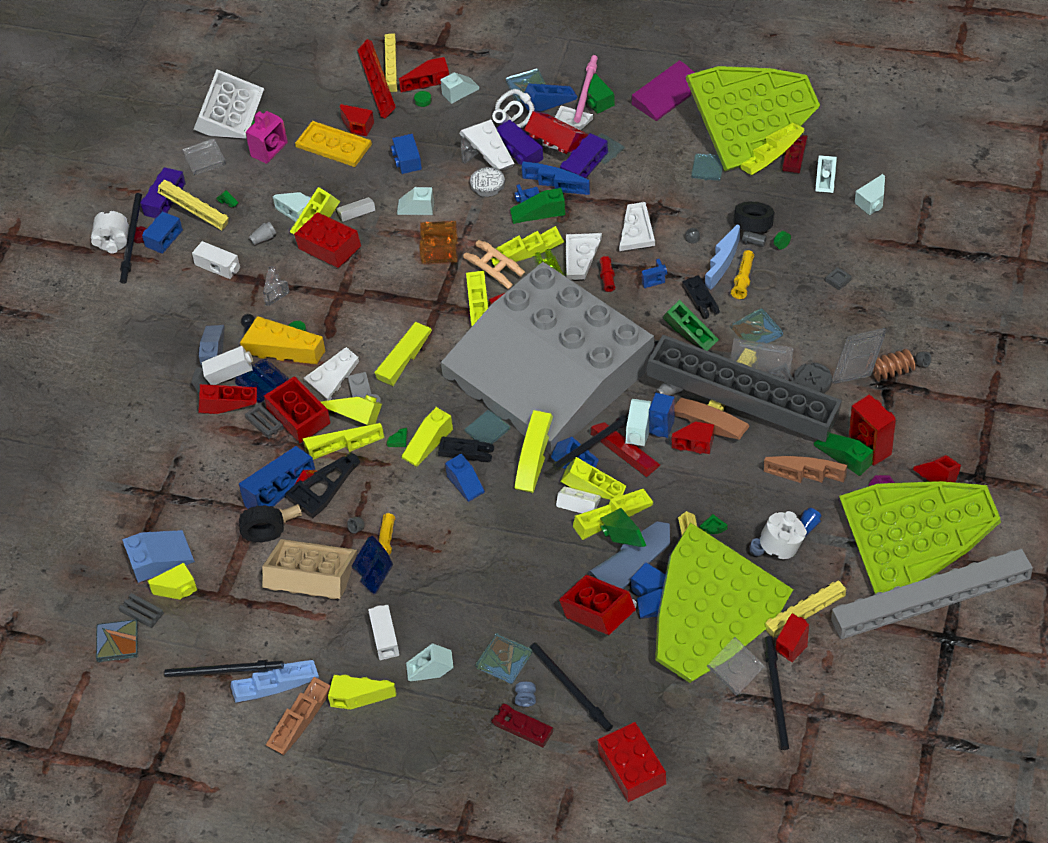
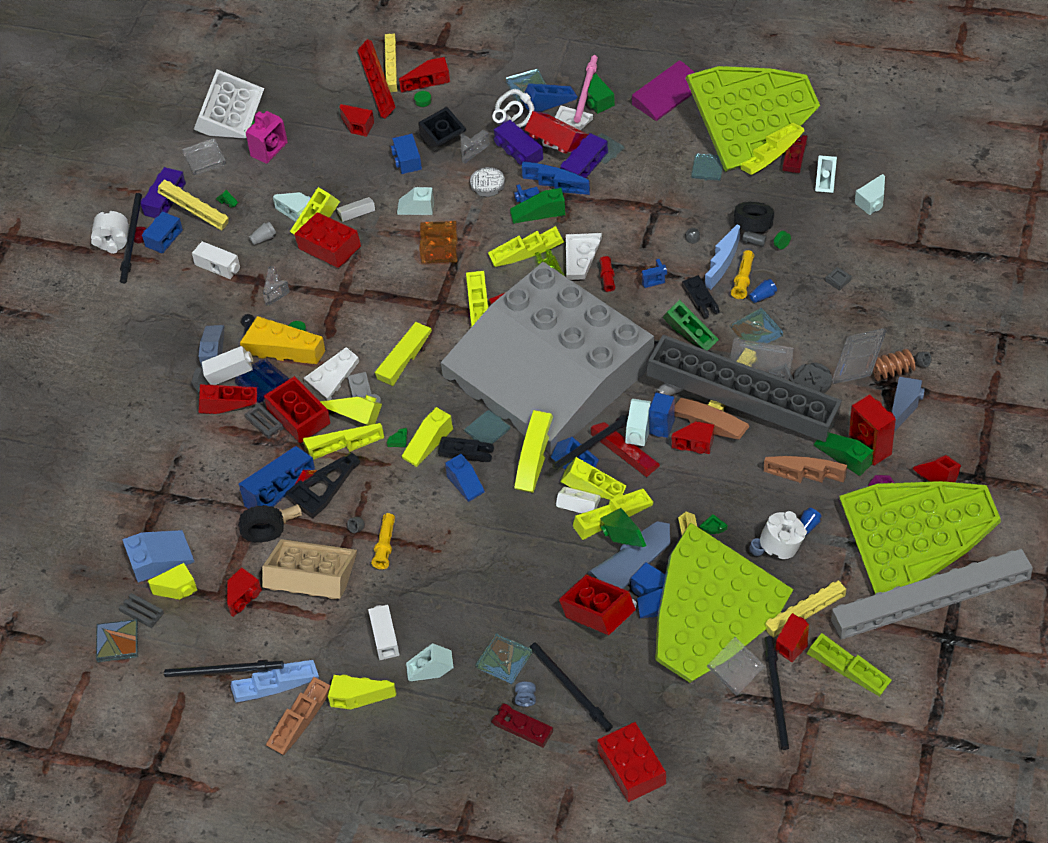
(241, 590): none -> red slope
(333, 143): yellow tile -> none
(372, 564): clear blue slope -> none
(440, 127): none -> black slope
(457, 86): light aqua slope -> none
(489, 143): white wing -> none
(494, 272): light nougat piece -> none
(637, 228): white wing -> none
(763, 290): none -> blue cone
(852, 667): none -> lime slope
(906, 399): none -> sand blue slope

